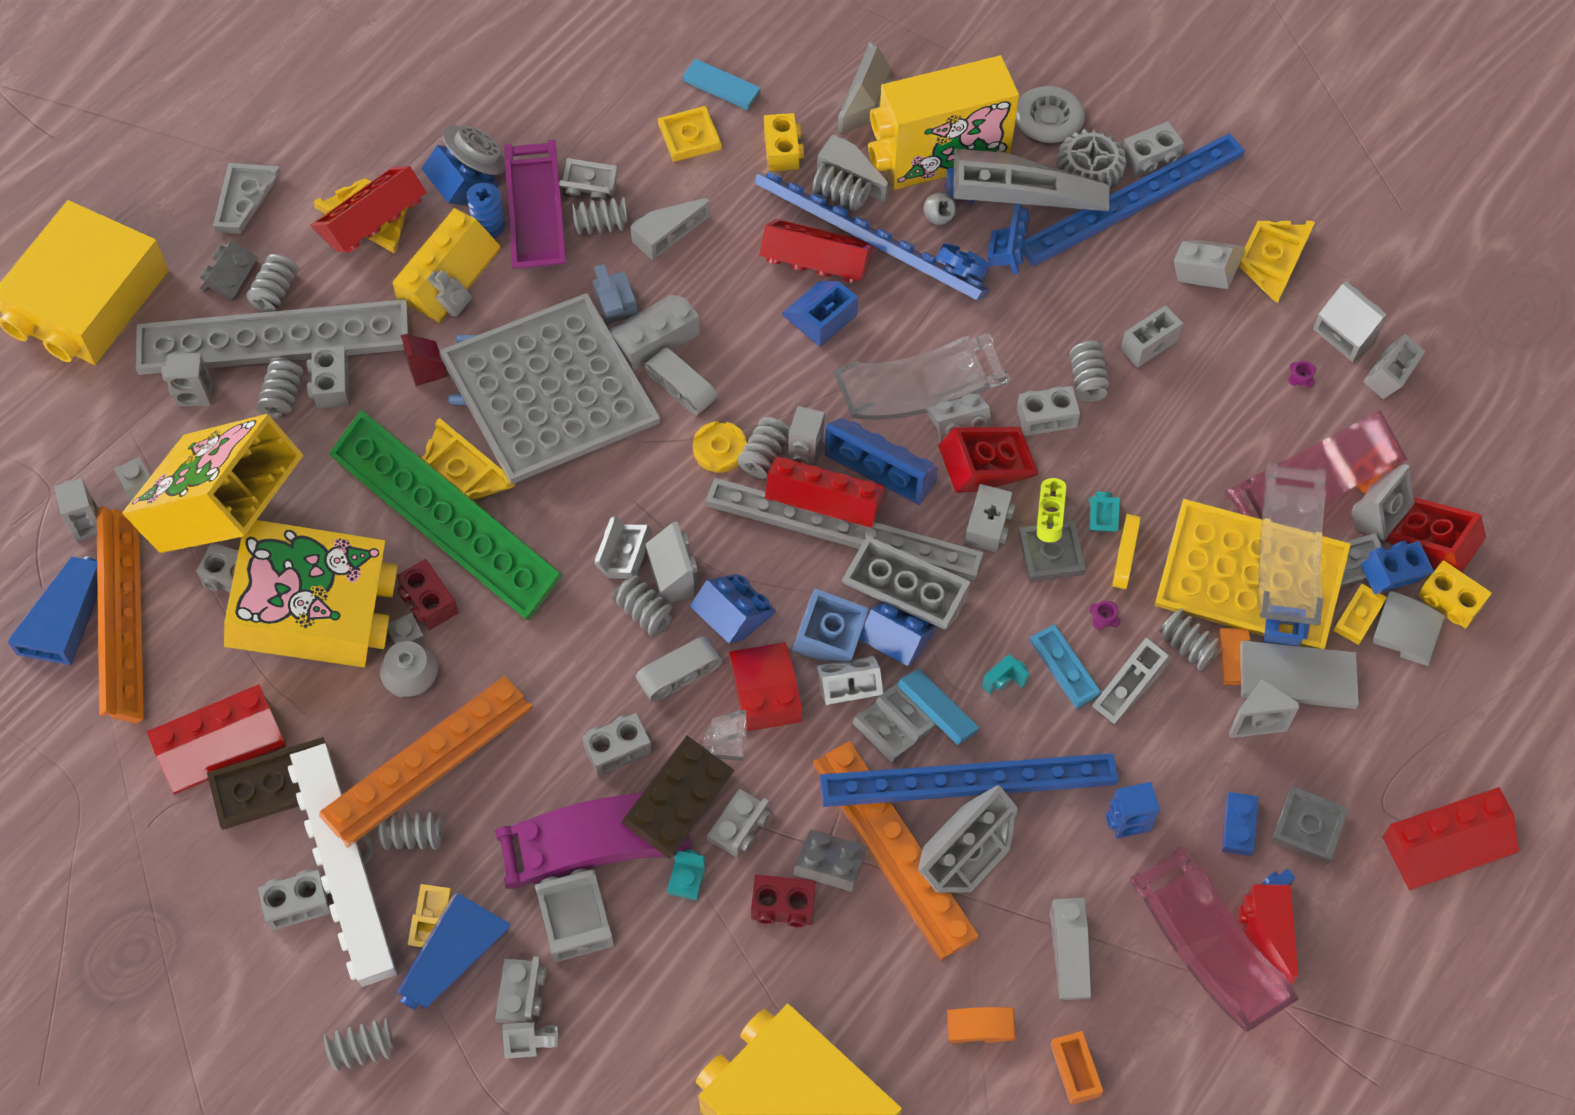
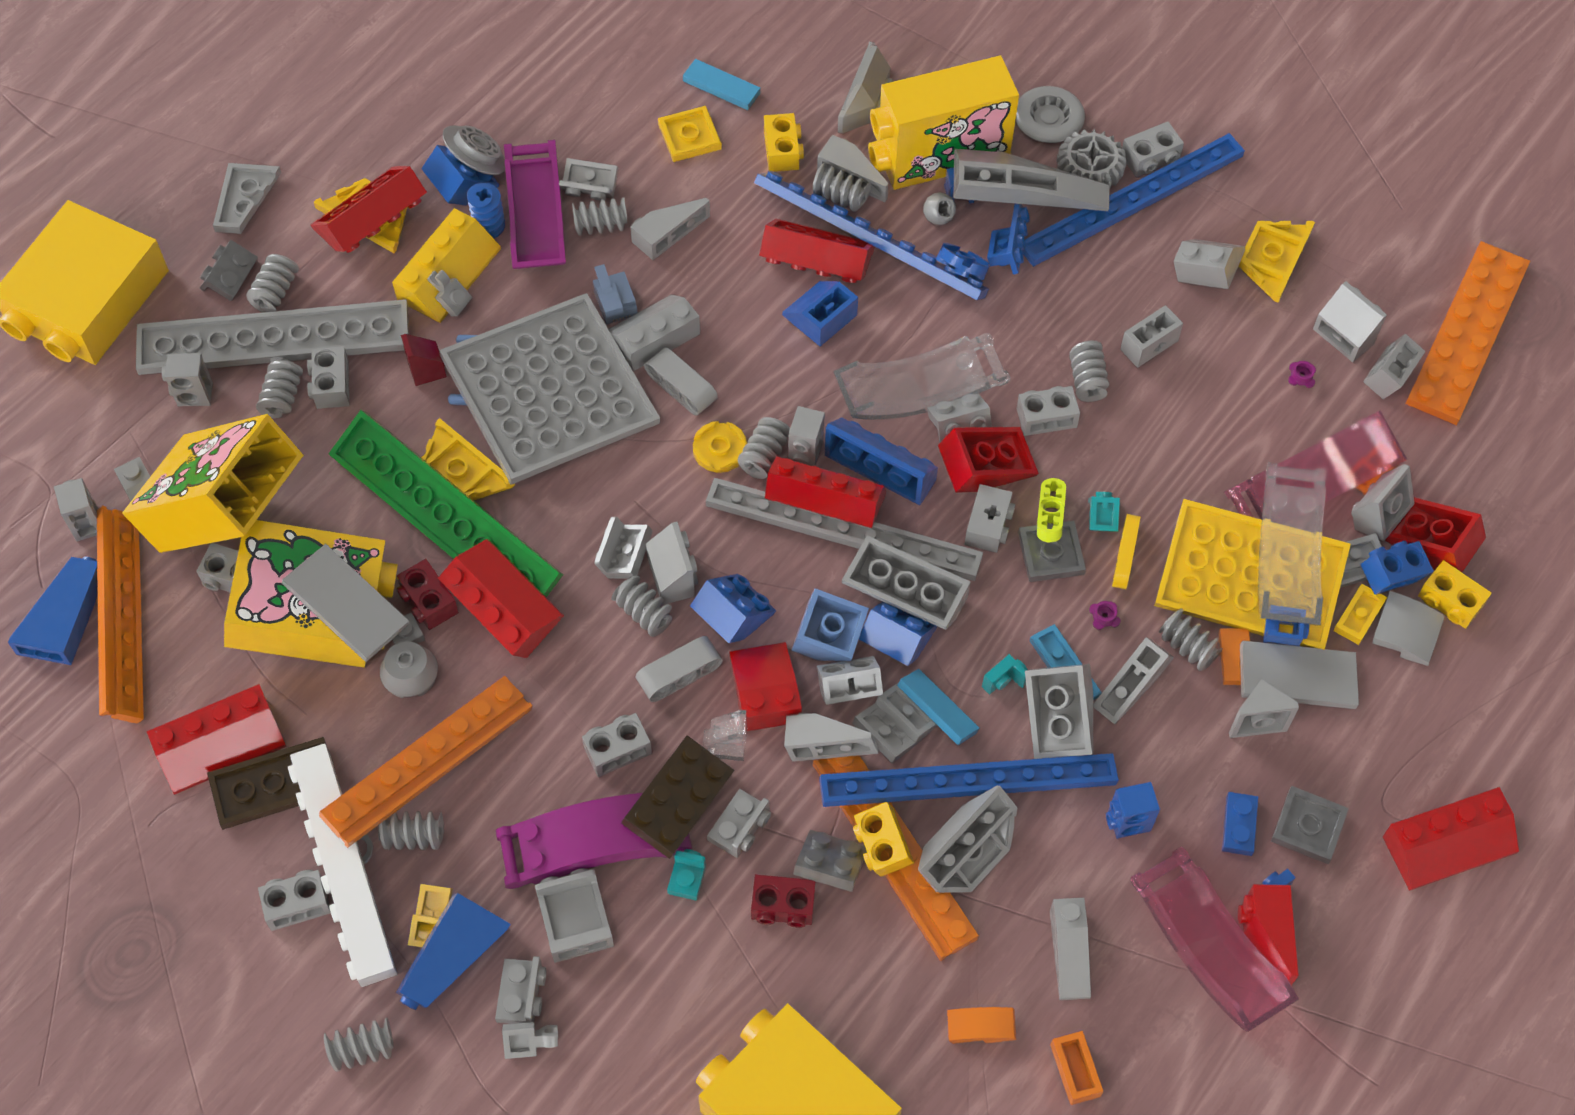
(345, 602): none -> light grey tile
(501, 598): none -> red slope
(820, 737): none -> light grey slope
(888, 837): none -> yellow brick
(1061, 710): none -> light grey slope
(1468, 333): none -> orange plate

